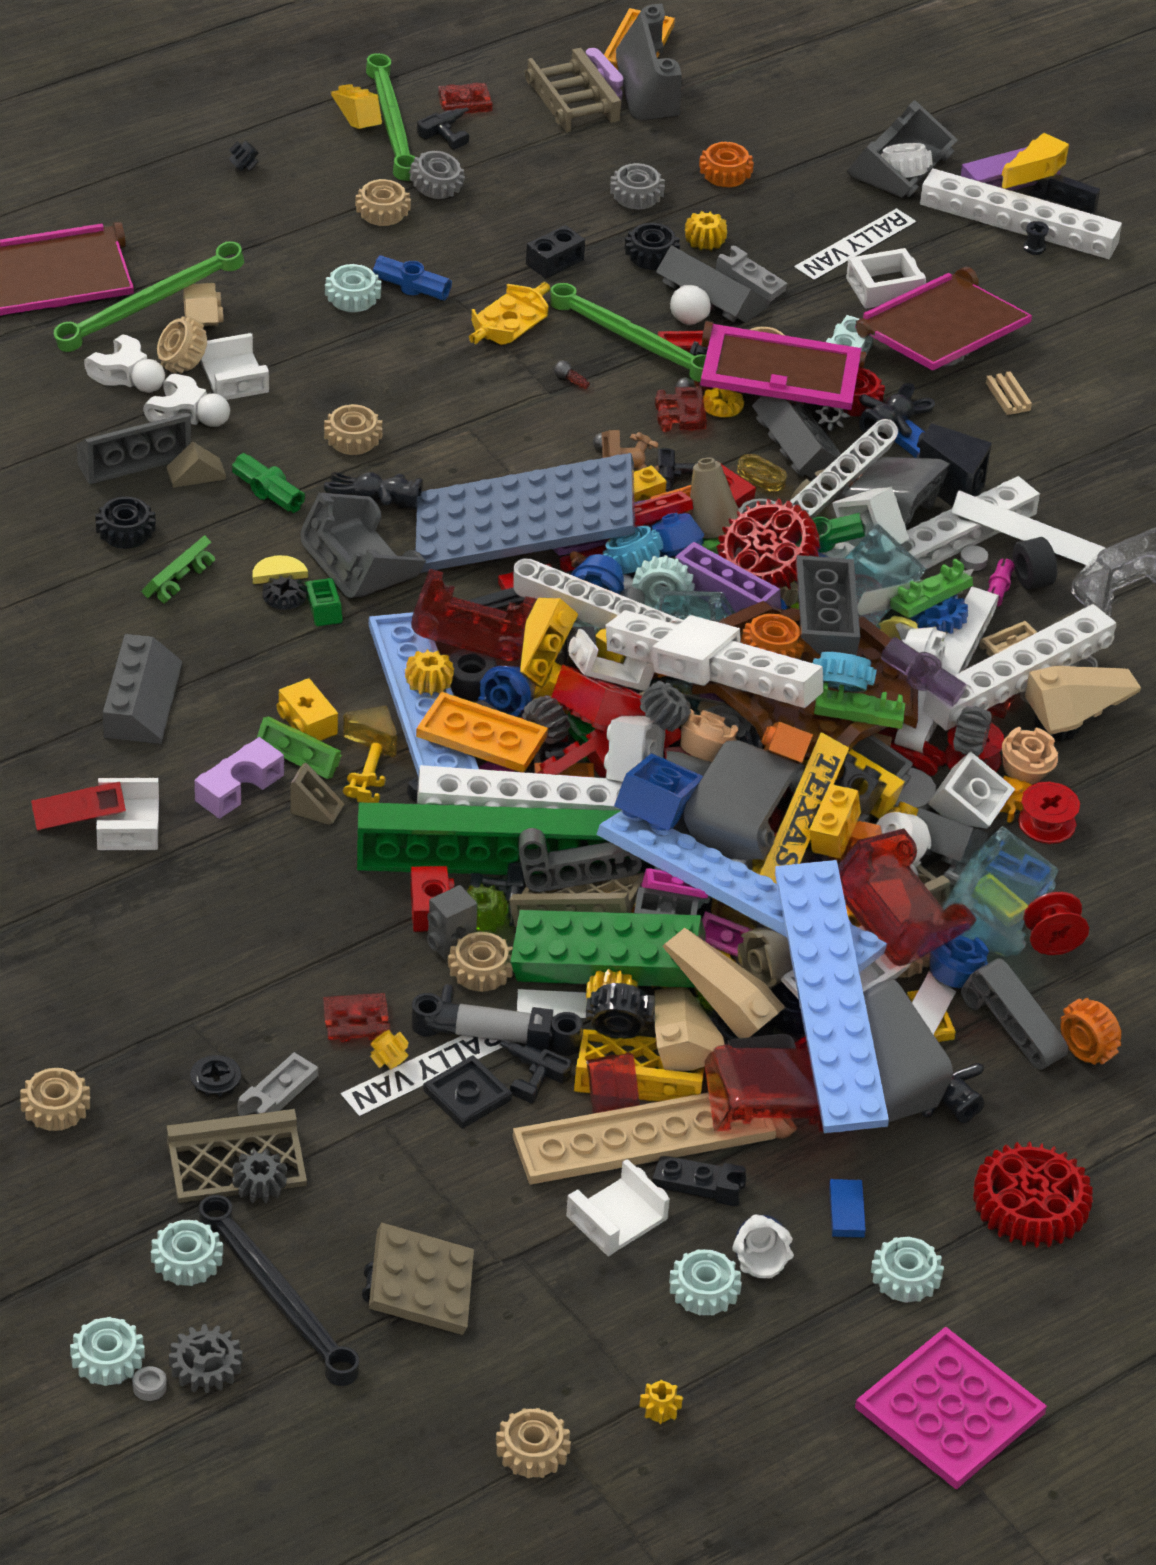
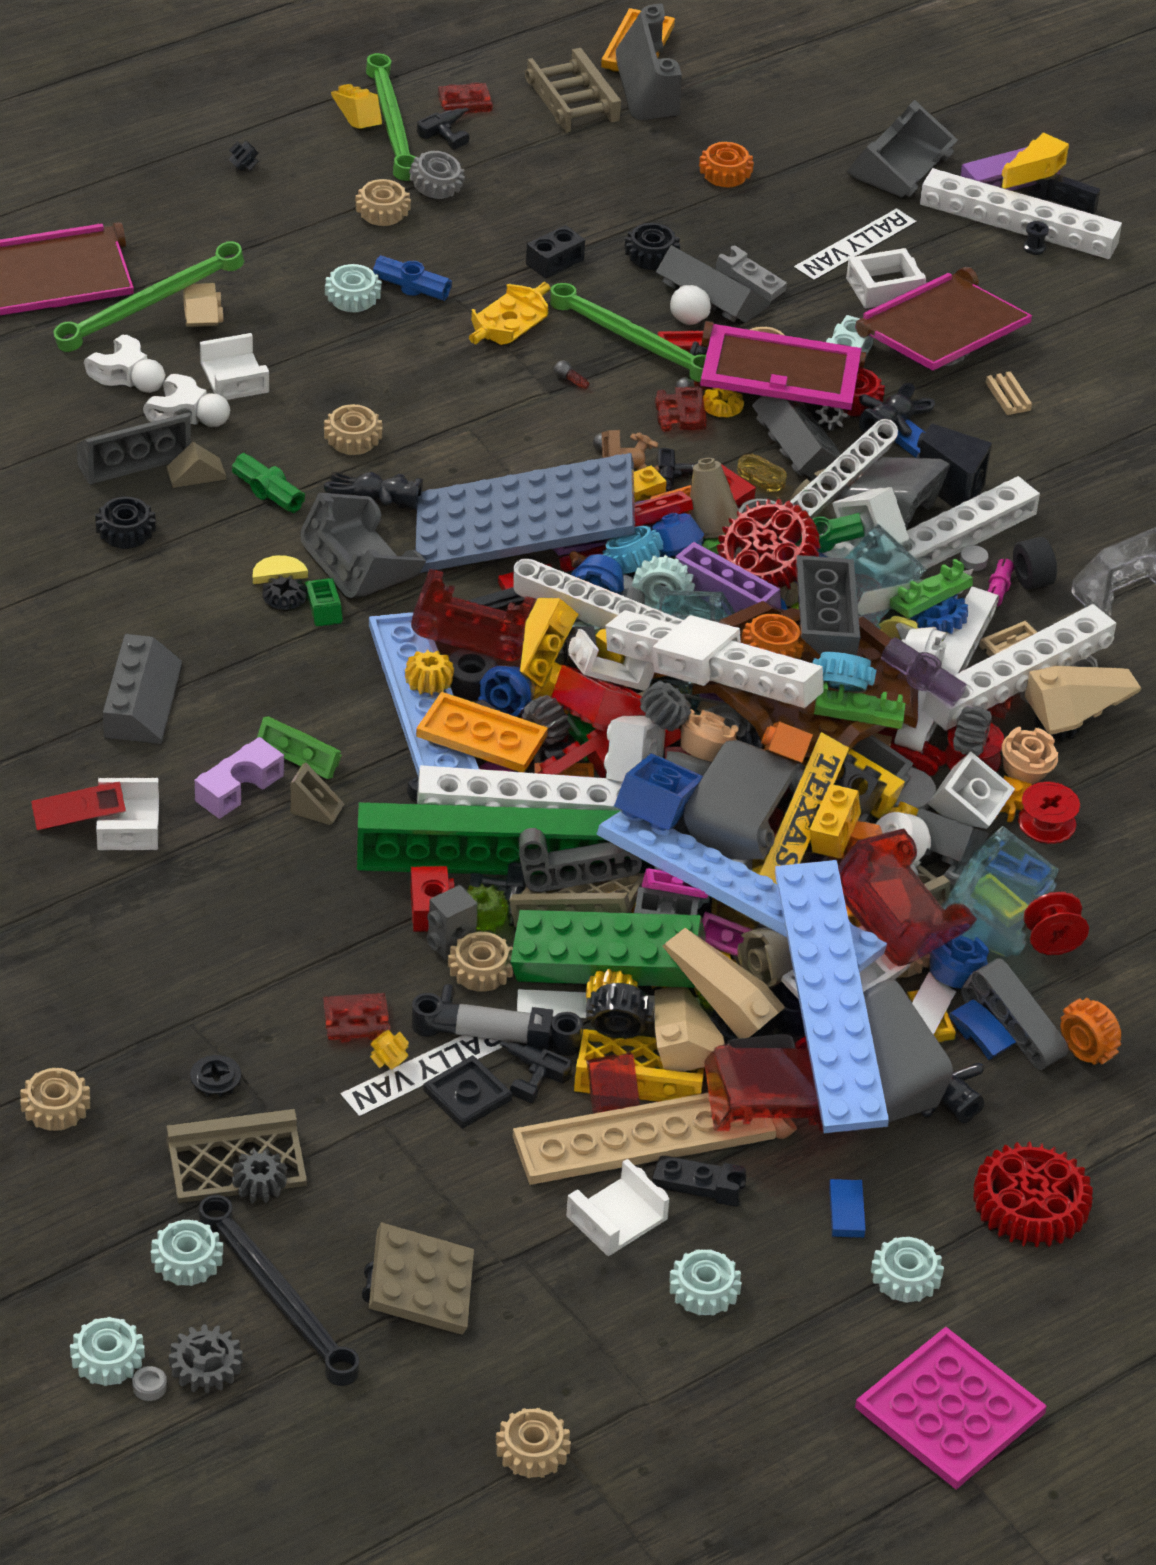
(179, 569): bright green plate -> none
(182, 345): tan gear -> none
(278, 1086): light grey plate -> none
(308, 710): yellow brick -> none
(366, 779): yellow piece -> none
(371, 727): clear yellow slope -> none
(607, 70): lavender plate -> none
(637, 186): light grey gear -> none
(661, 1401): yellow gear -> none
(705, 230): yellow gear -> none
(762, 1246): white hair -> none
(908, 158): white gear -> none
(988, 1033): none -> blue slope
(1024, 527): white sticker -> none

